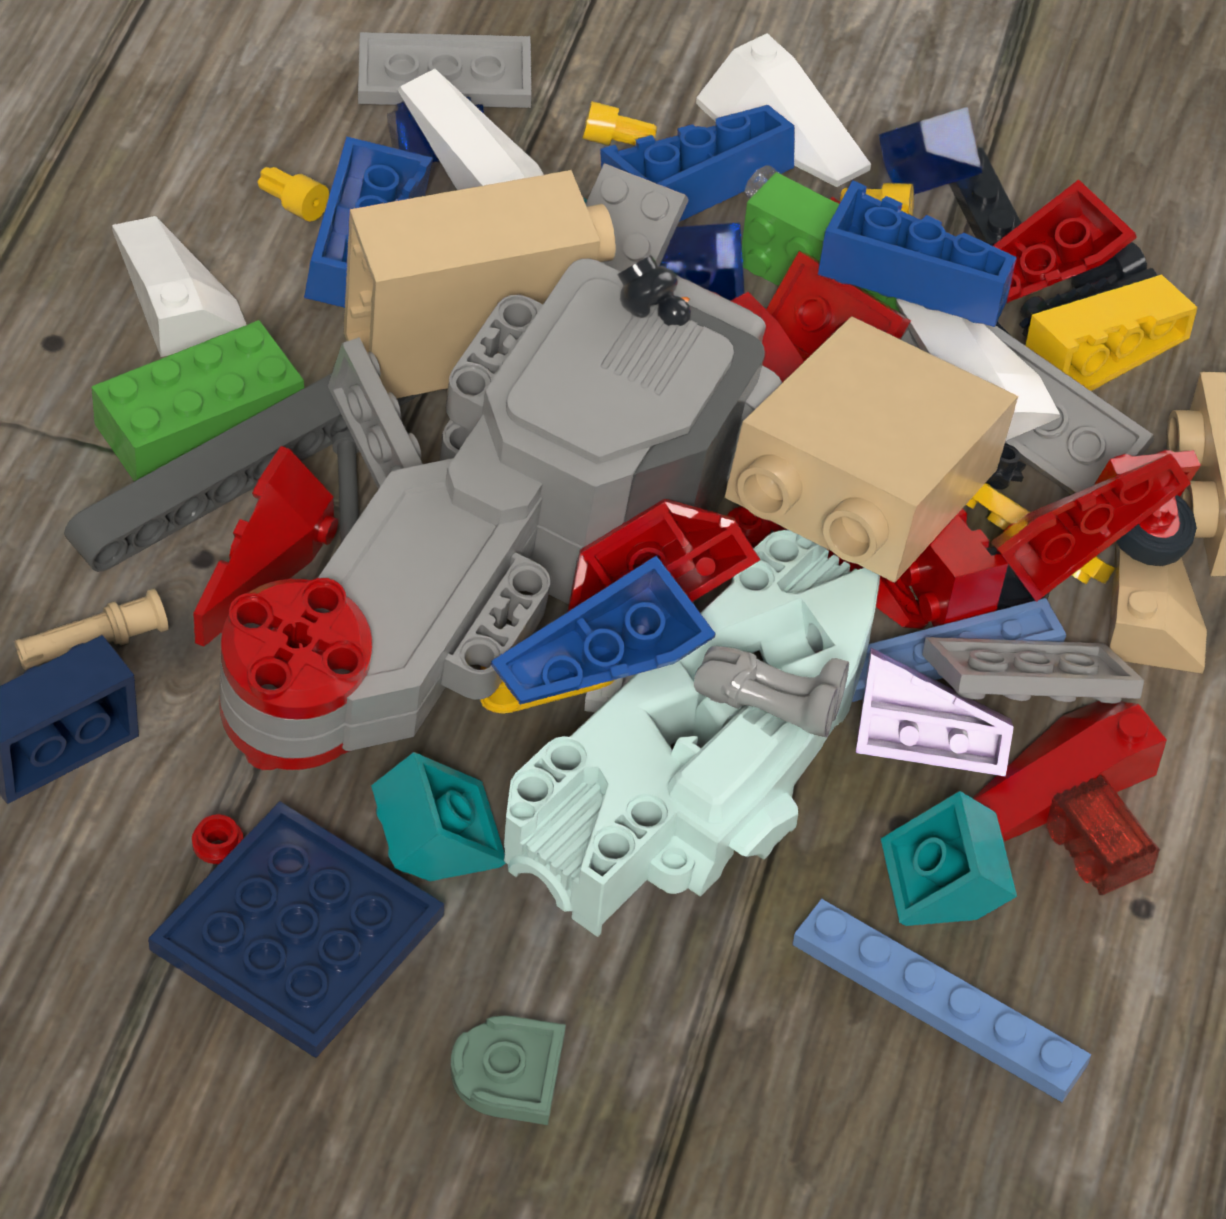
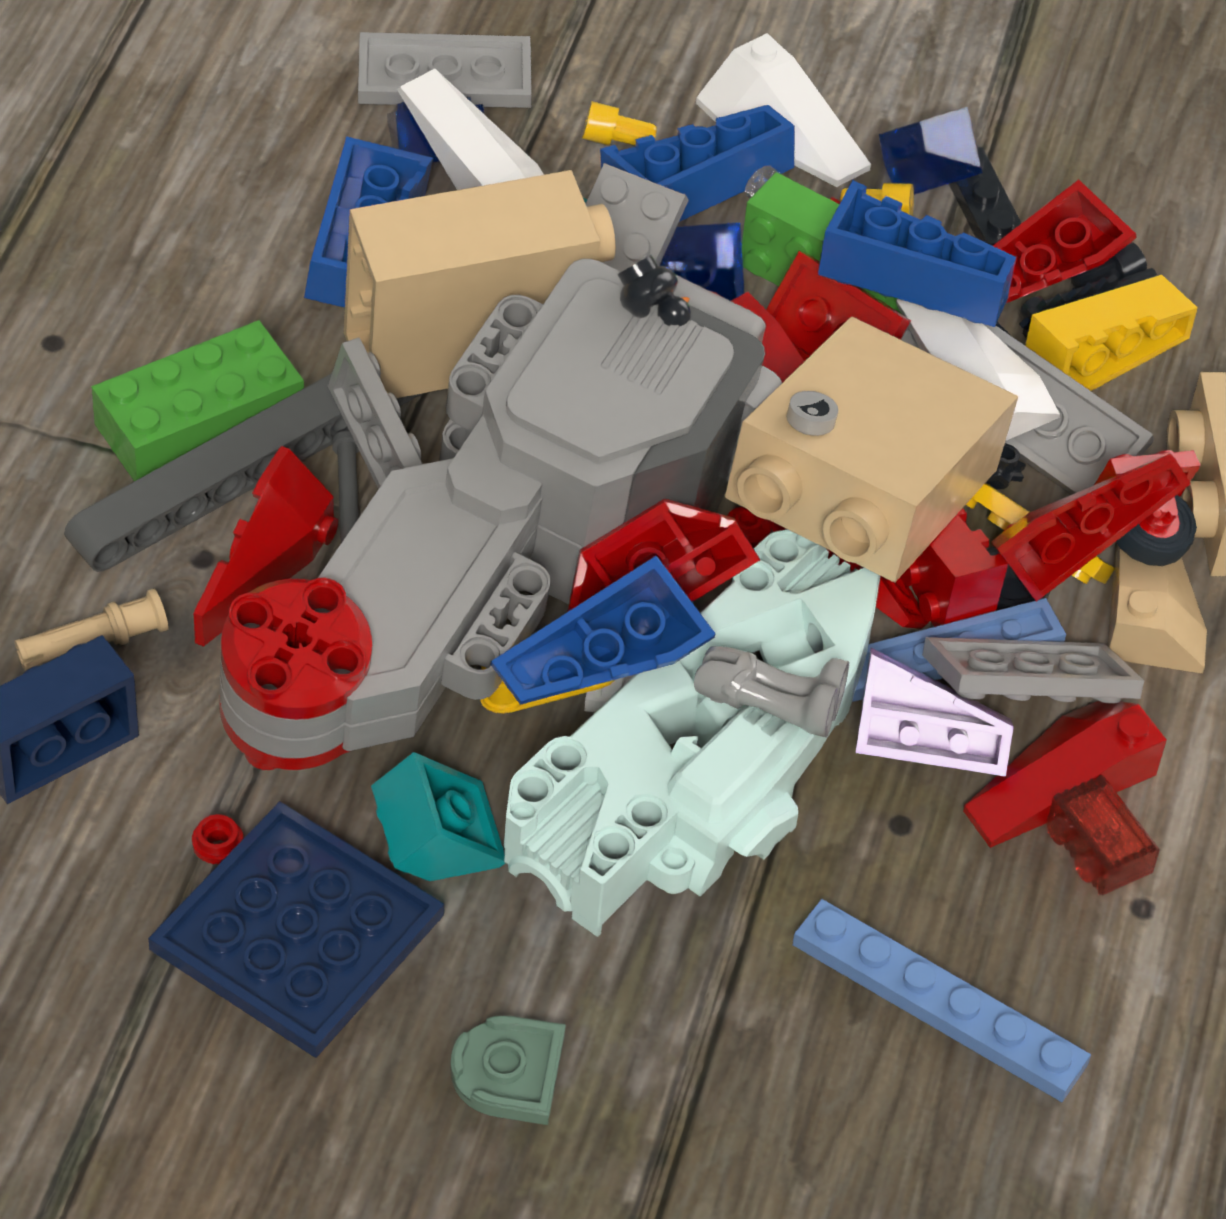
(174, 288): white wedge -> none
(297, 193): yellow piece -> none
(812, 413): none -> light grey tile
(948, 864): teal slope -> none

